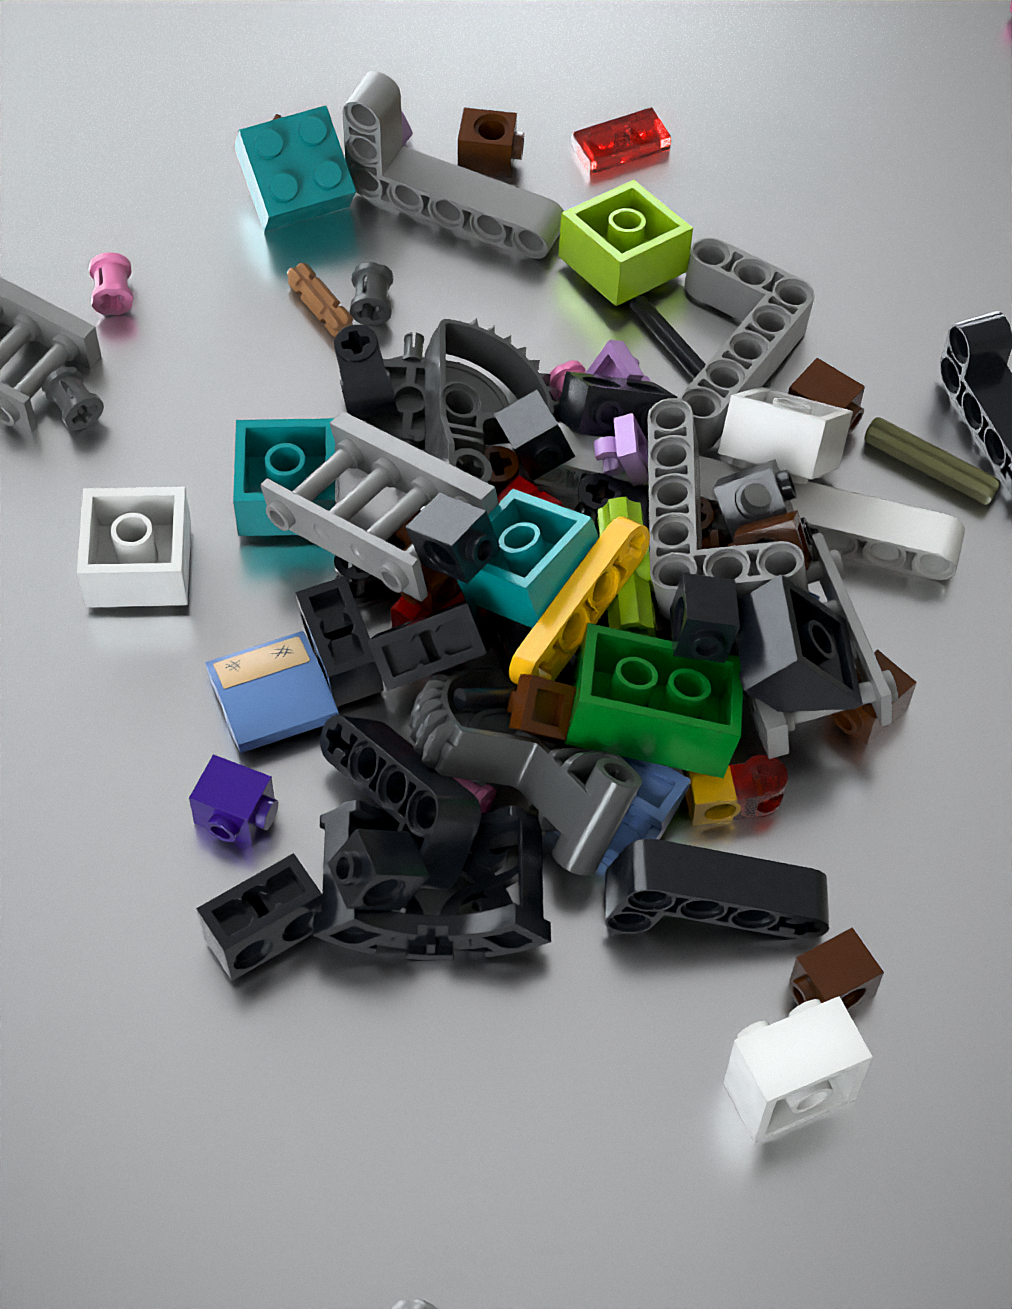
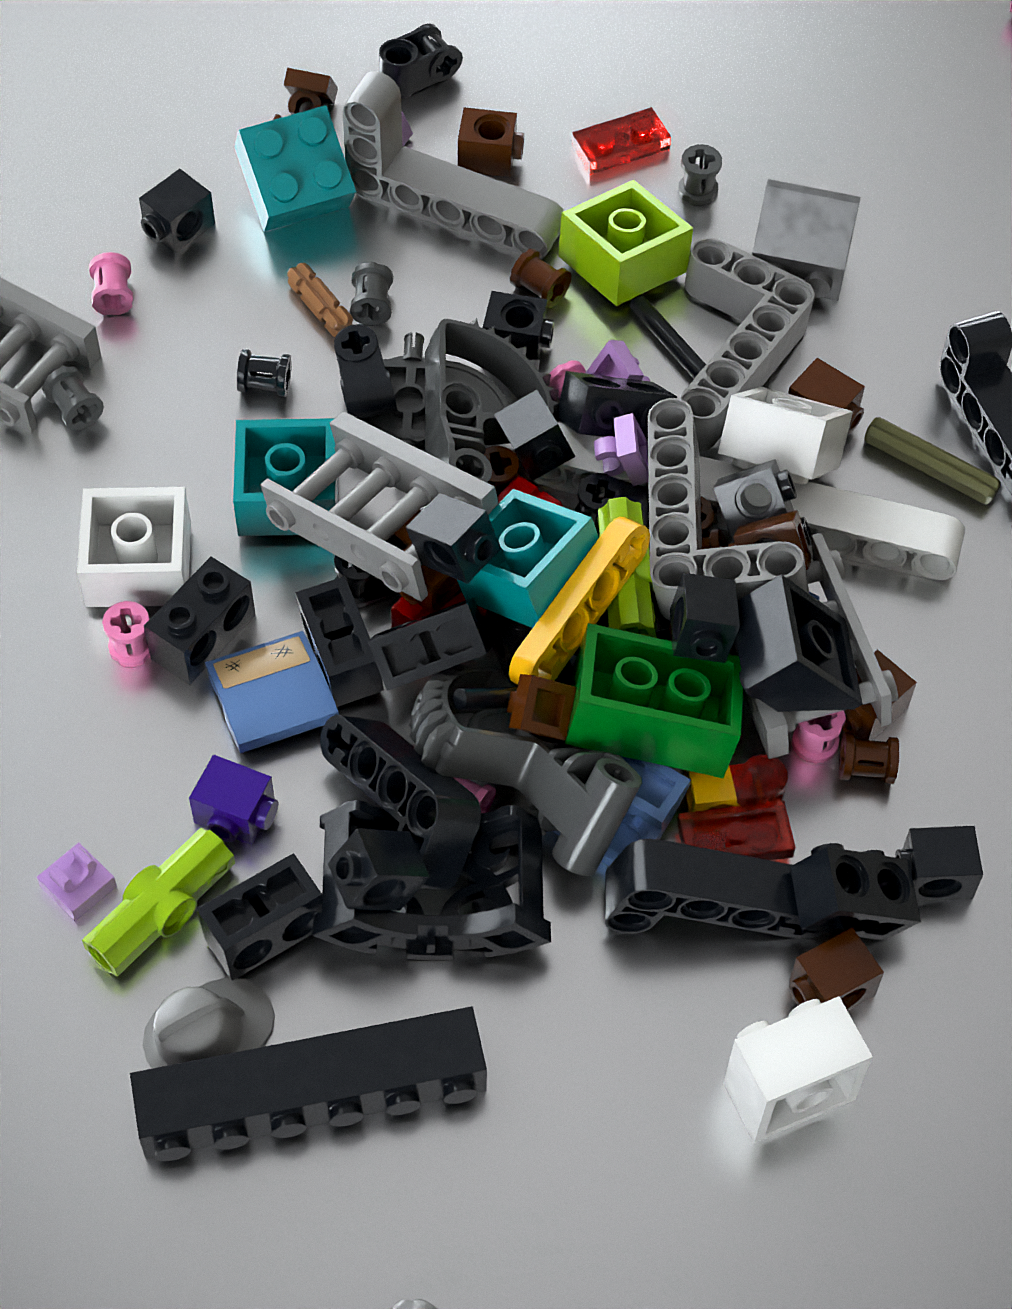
(77, 881): none -> lavender tile
(122, 634): none -> bright pink bush
(158, 901): none -> lime piece
(176, 211): none -> black brick
(200, 620): none -> black brick
(208, 1022): none -> light grey piece
(277, 380): none -> black bush
(308, 1083): none -> black brick
(309, 87): none -> reddish brown tile
(415, 57): none -> black piece
(522, 319): none -> black brick
(540, 277): none -> reddish brown bush
(701, 174): none -> dark grey bush
(745, 830): none -> clear red plate
(807, 234): none -> flat silver slope
(810, 737): none -> bright pink bush
(854, 890): none -> black brick
(869, 758): none -> reddish brown bush
(943, 862): none -> black brick

